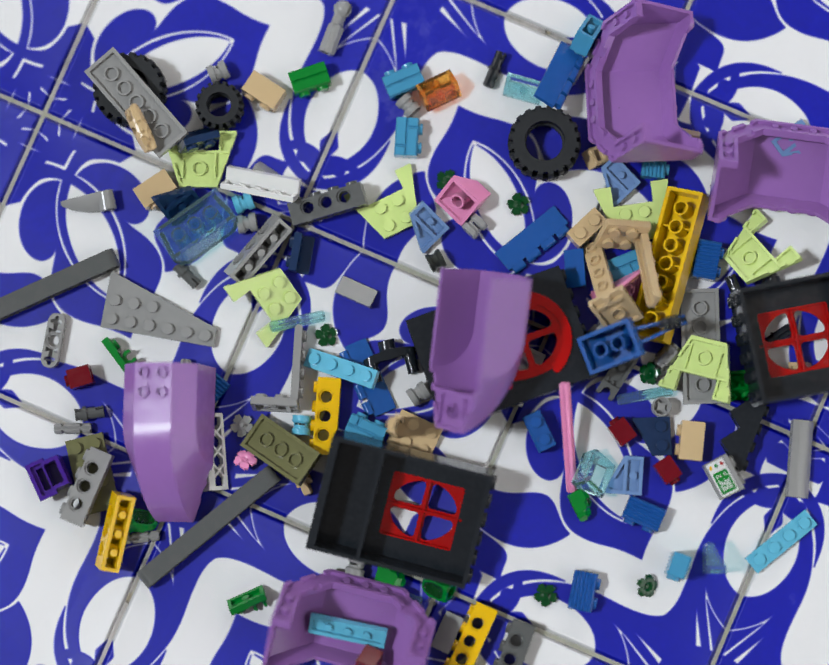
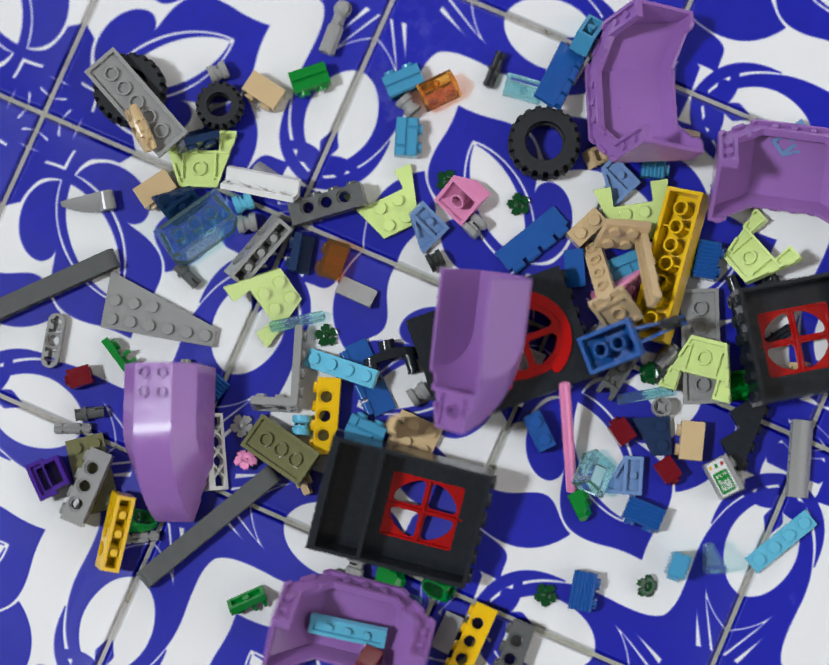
(333, 260): none -> clear orange brick

